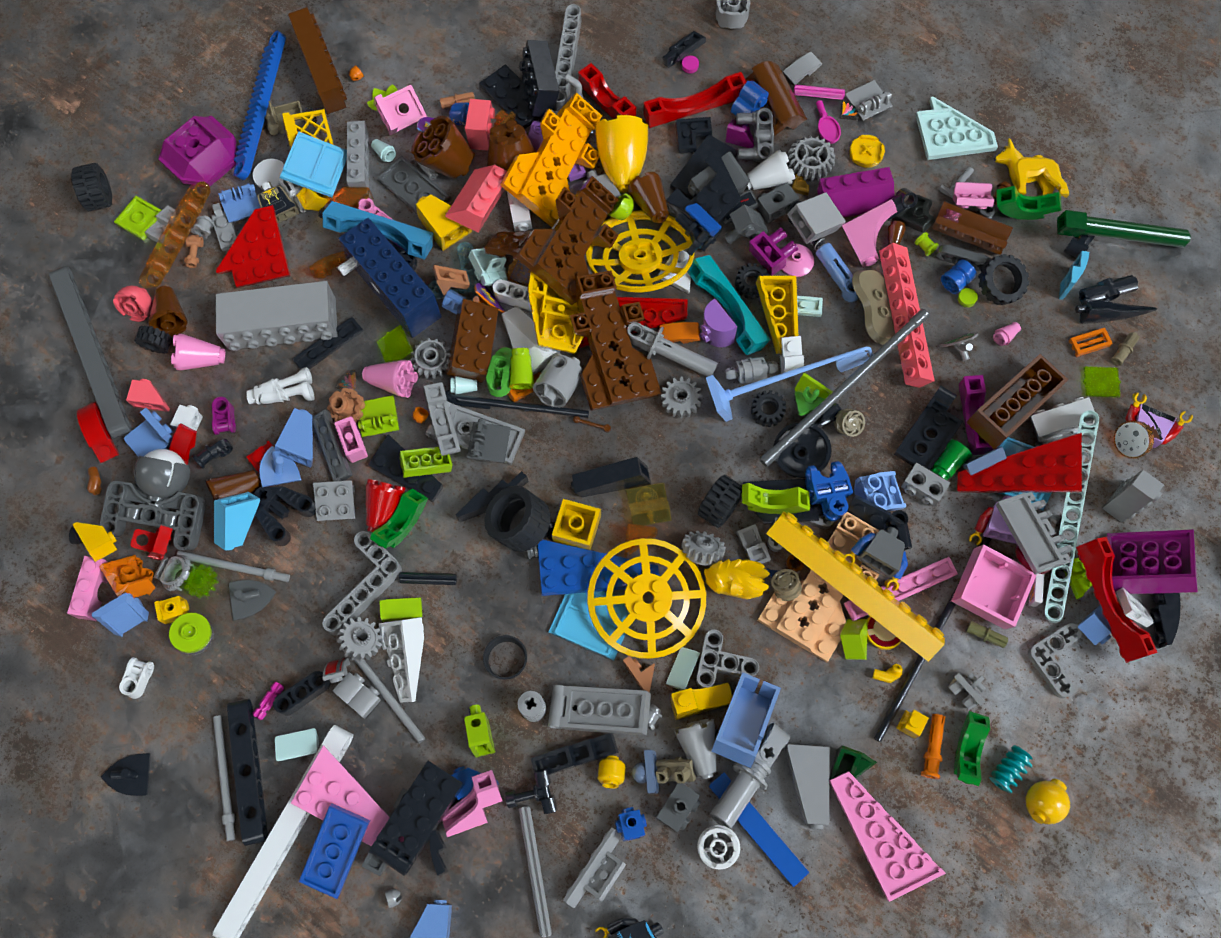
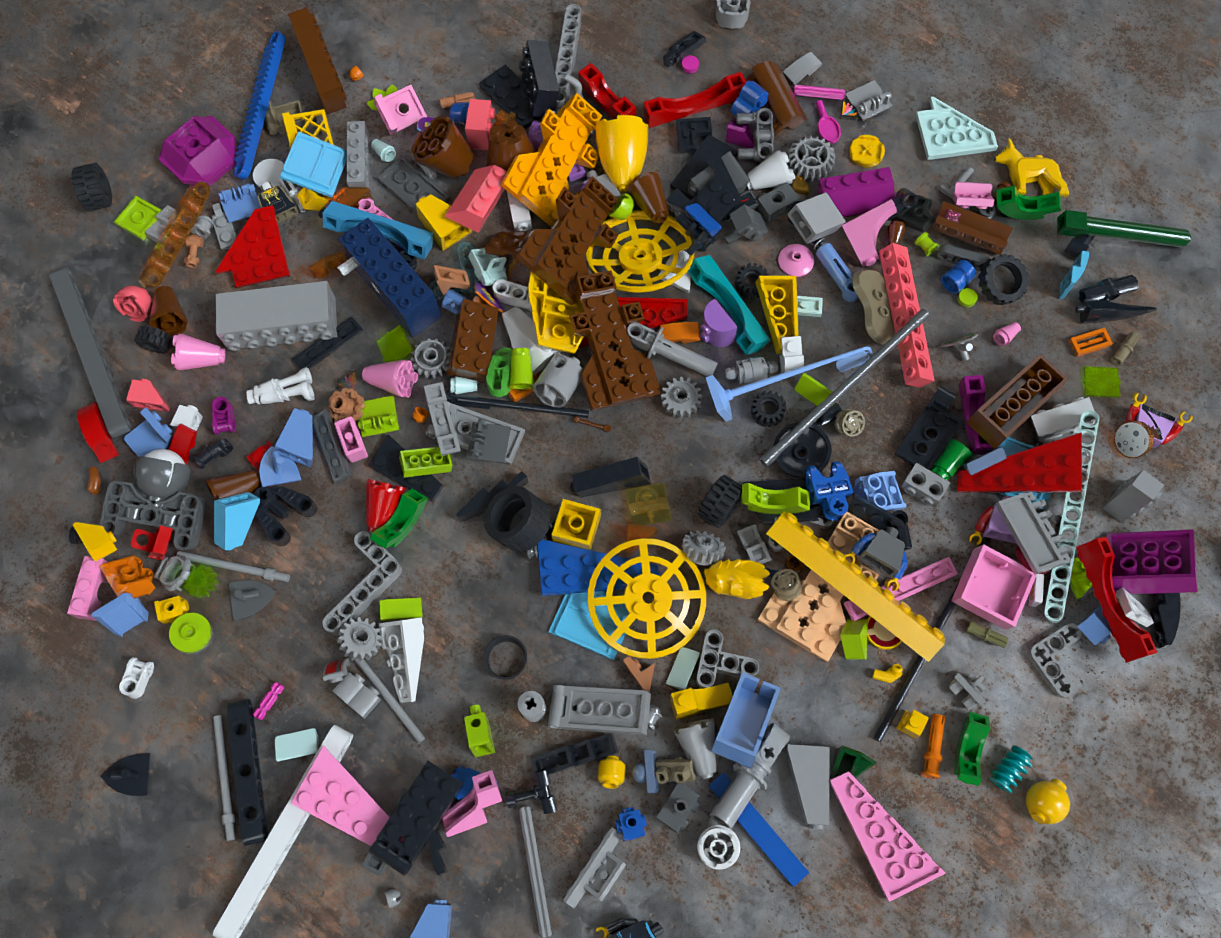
(292, 693): black beam -> none
(334, 500): light grey hinge -> none
(334, 851): blue tile -> none
(427, 578): black axle -> none
(768, 254): magenta brick -> none
(806, 401): bright green piece -> none

